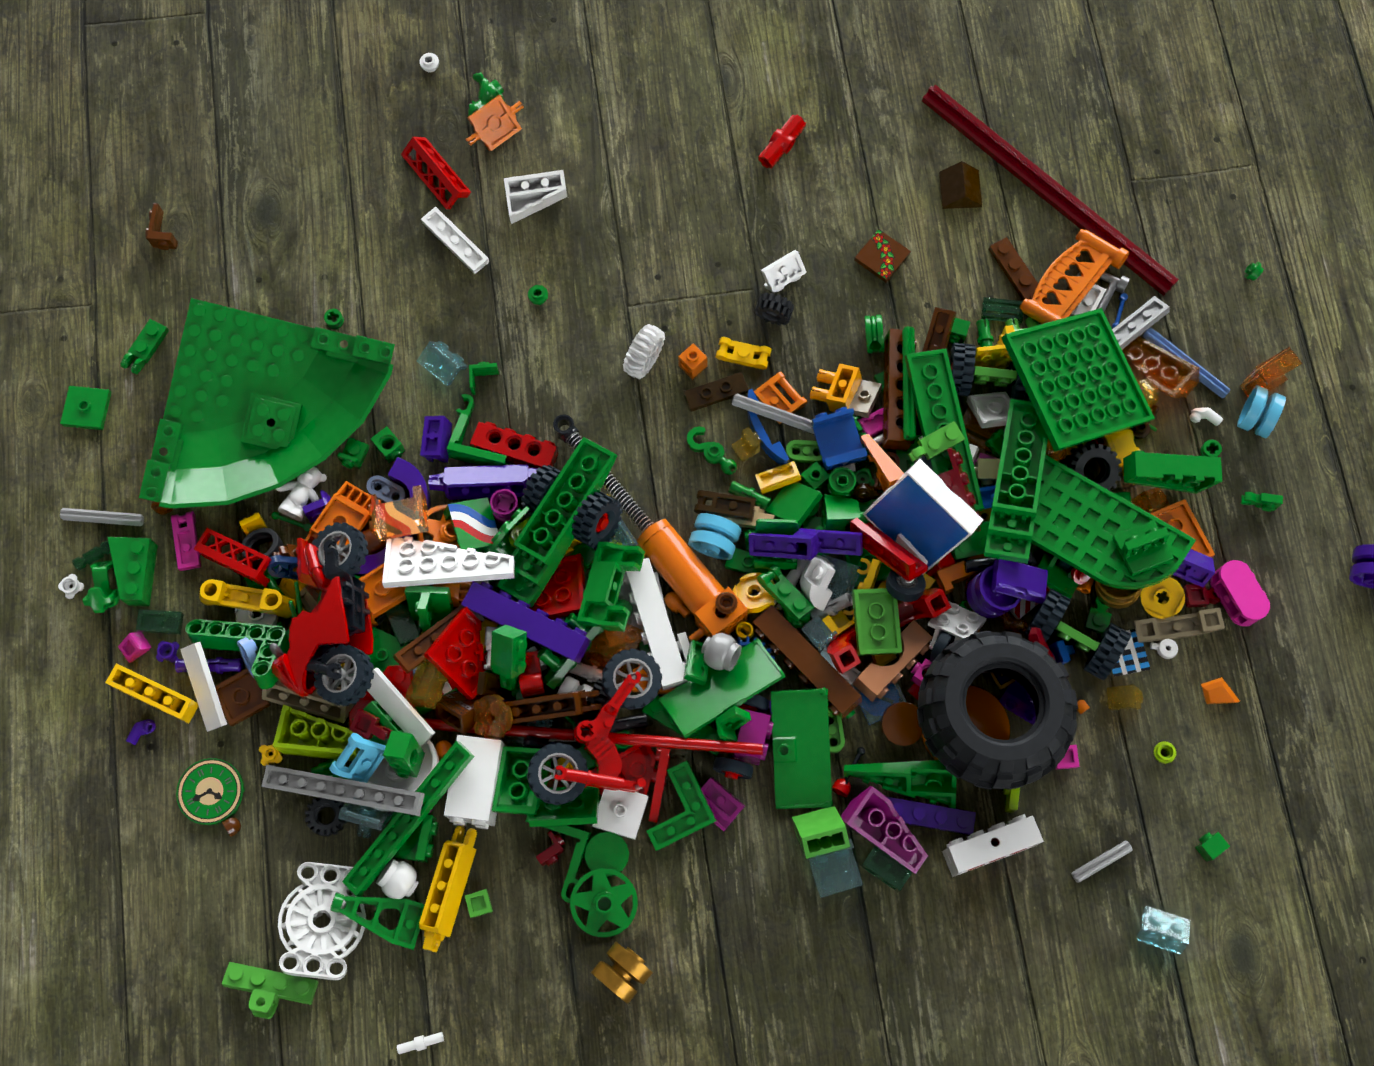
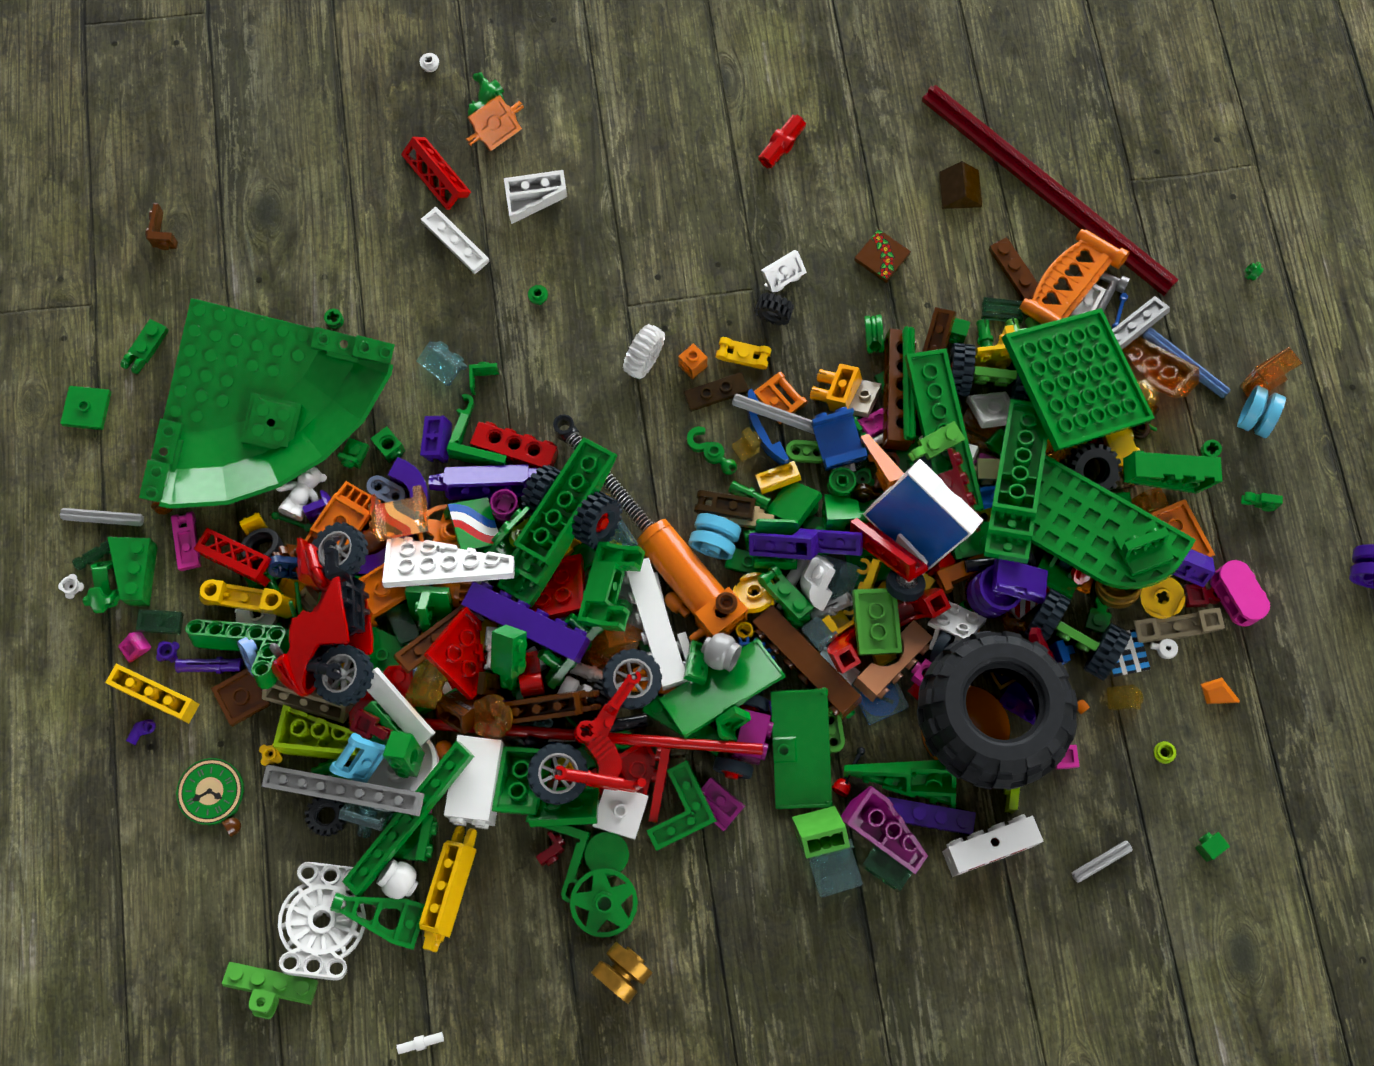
(203, 686): white tile -> none
(478, 903): bright green plate -> none
(815, 483): green plate -> none
(901, 724): reddish brown tile -> none
(1164, 930): clear light blue bracket -> none
(1205, 413): white arm -> none

